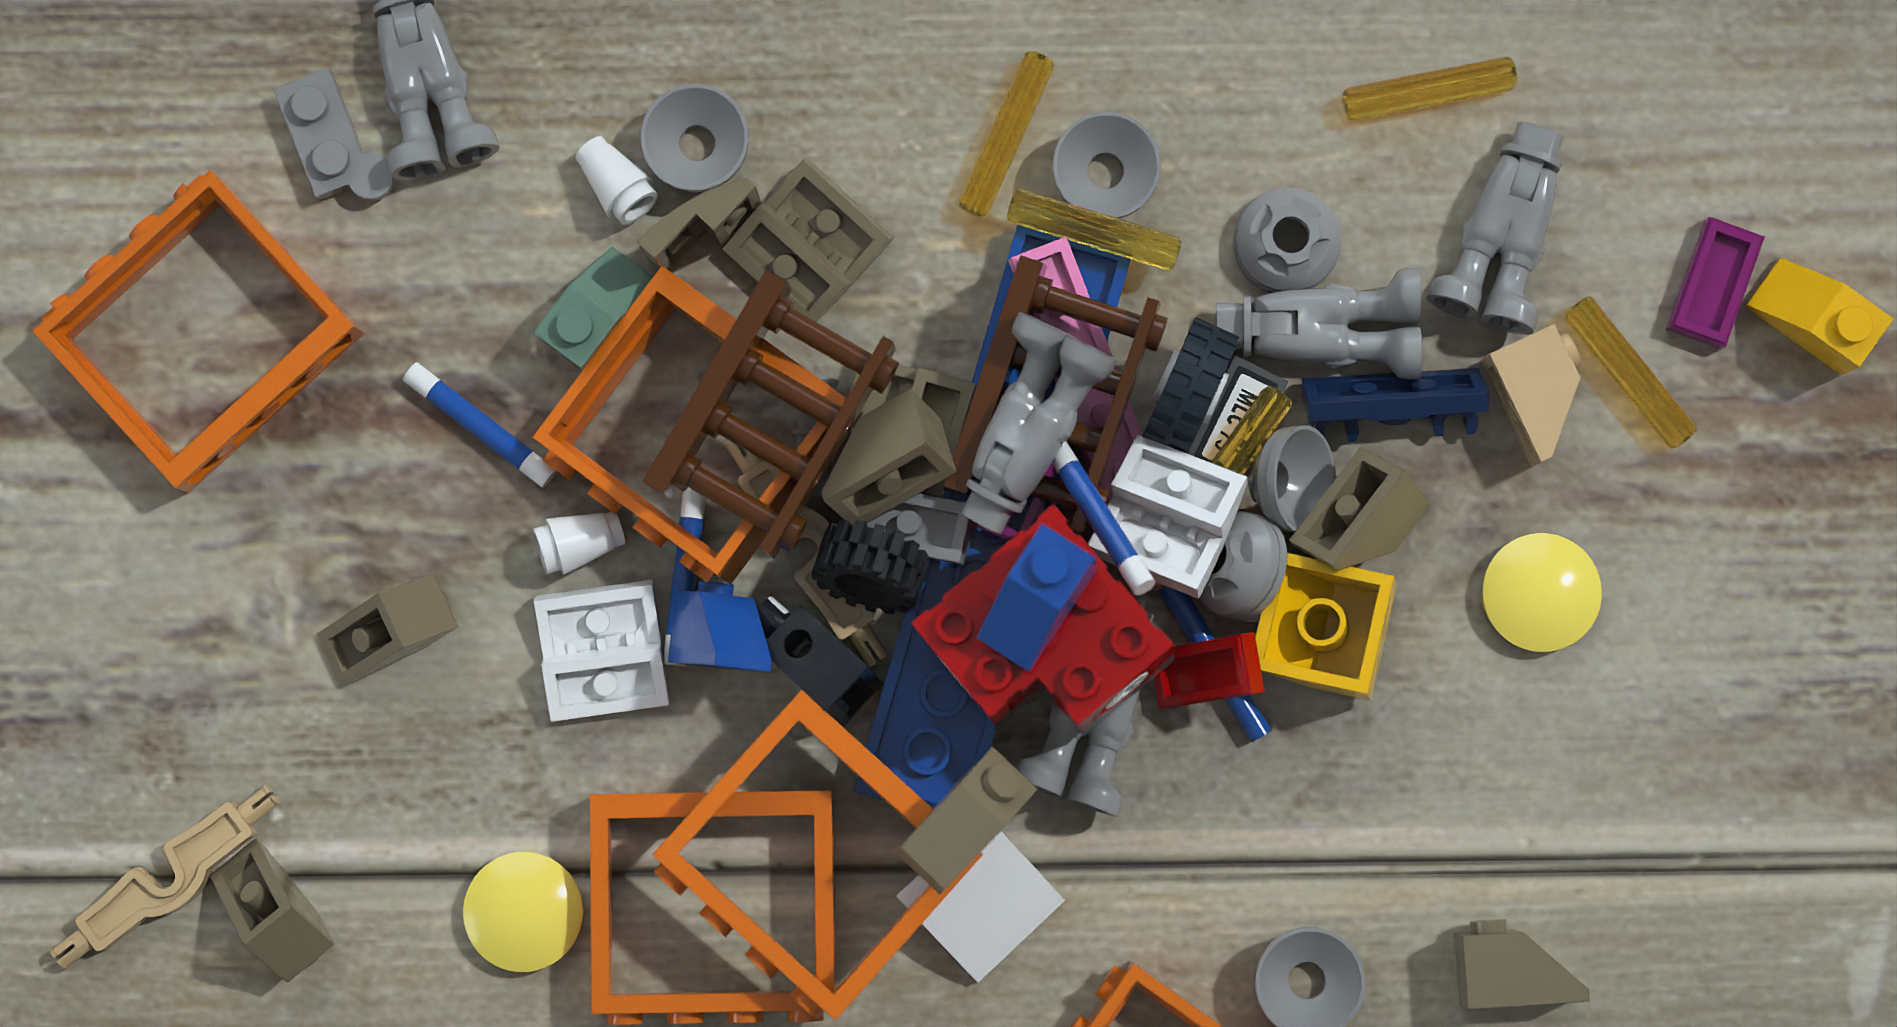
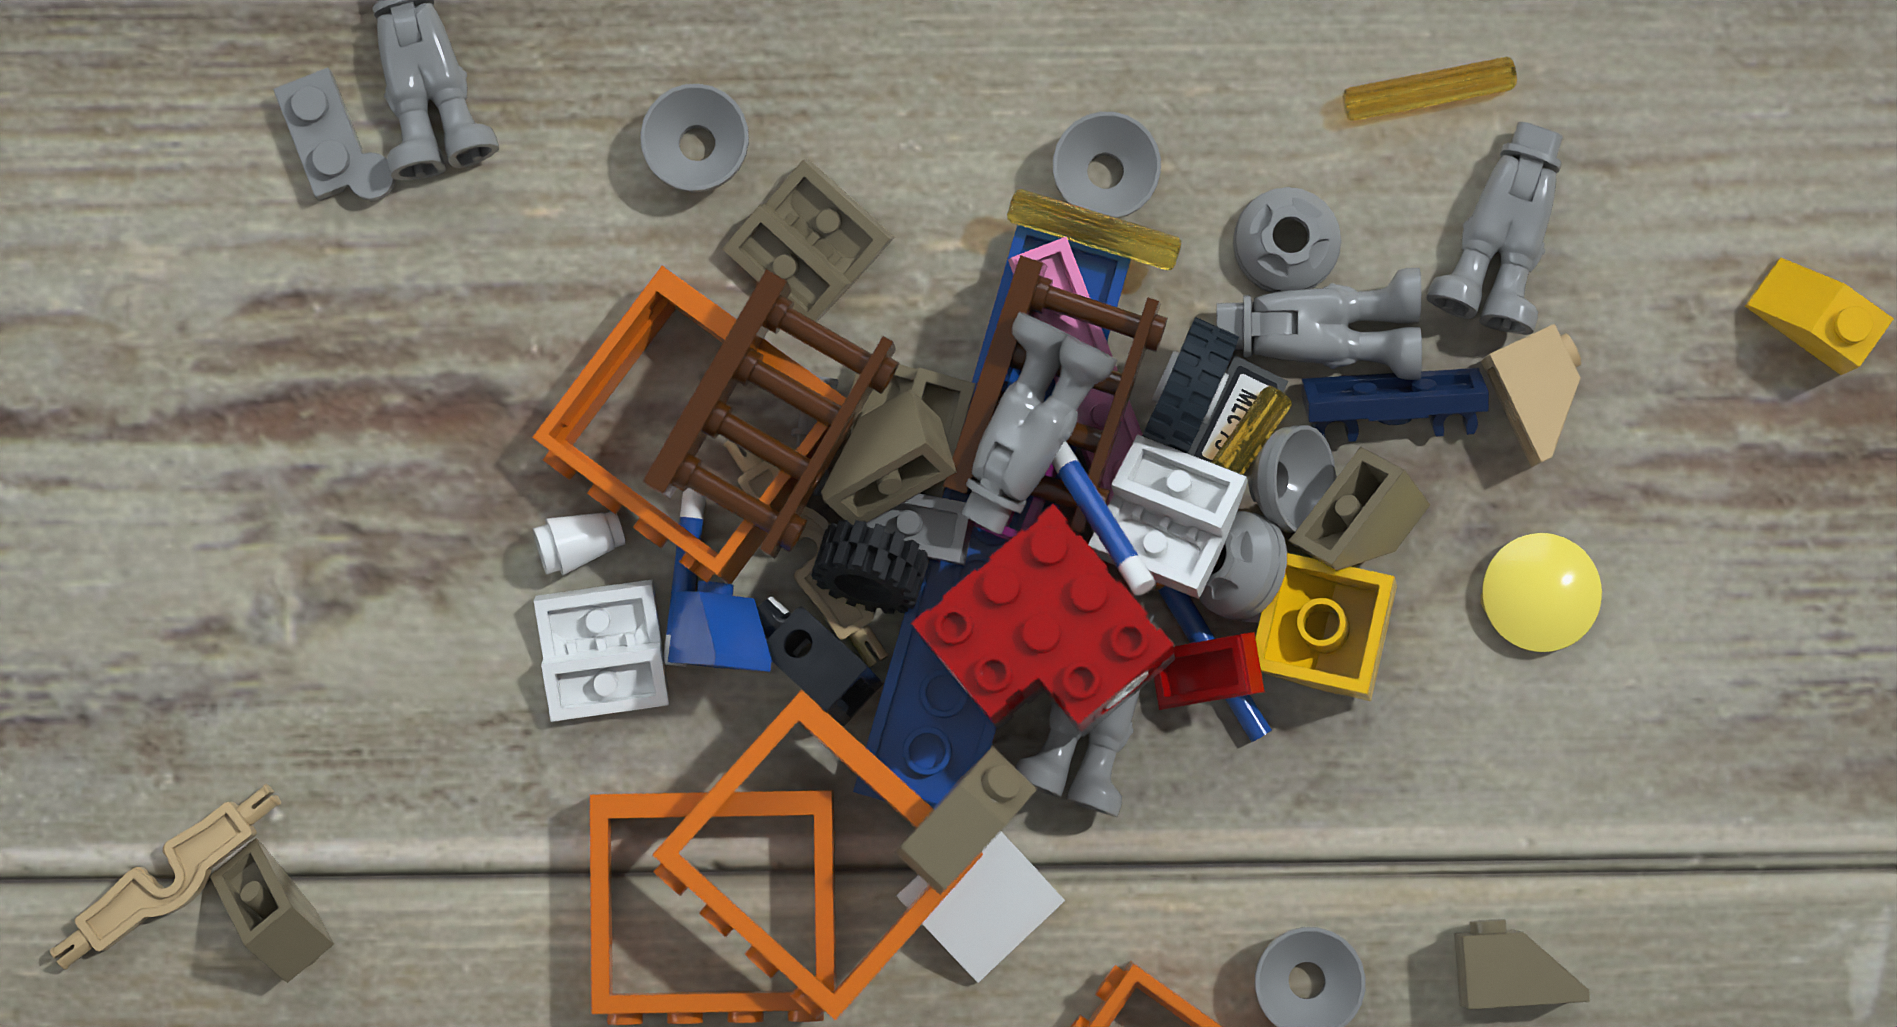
(116, 274): orange window -> none
(387, 628): dark tan slope -> none
(479, 424): blue bar -> none
(523, 911): light yellow dish -> none
(592, 307): sand green slope -> none
(617, 182): white cone -> none
(714, 212): dark tan slope -> none
(1006, 134): clear yellow axle -> none
(1037, 597): blue slope -> none
(1630, 372): clear yellow axle -> none
(1715, 283): magenta tile -> none

